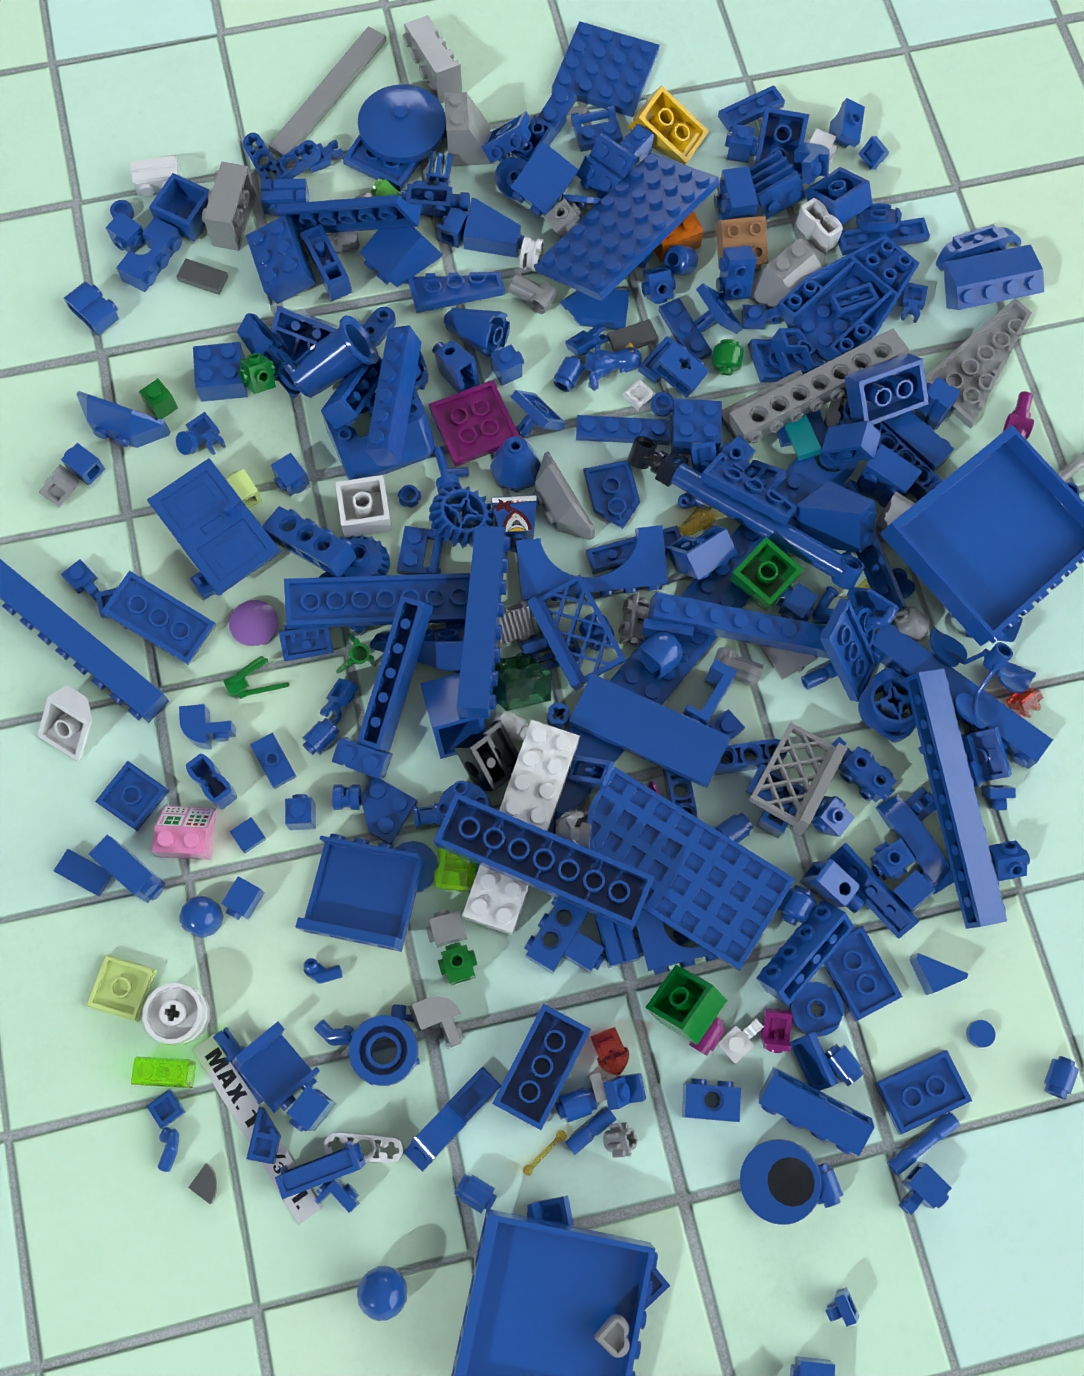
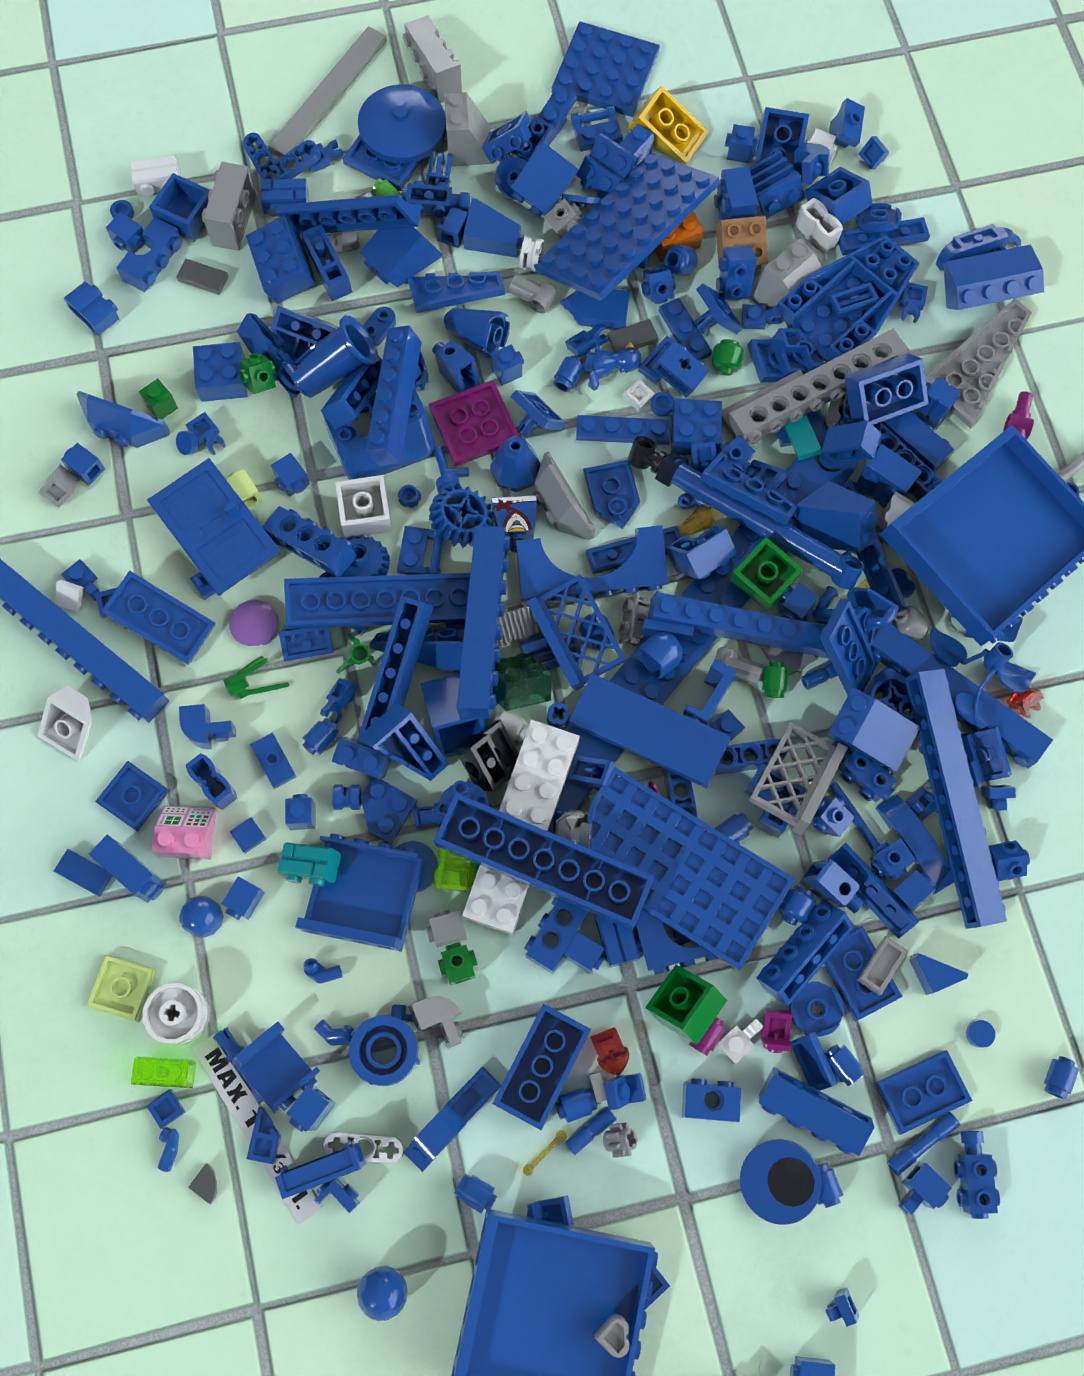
(68, 595): none -> white tile
(309, 863): none -> teal brick
(405, 741): none -> blue wedge
(751, 108): blue plate -> none
(775, 680): none -> green brick
(857, 821): none -> blue bar
(873, 730): none -> slope
(882, 965): none -> light grey tile
(971, 1182): none -> blue brick

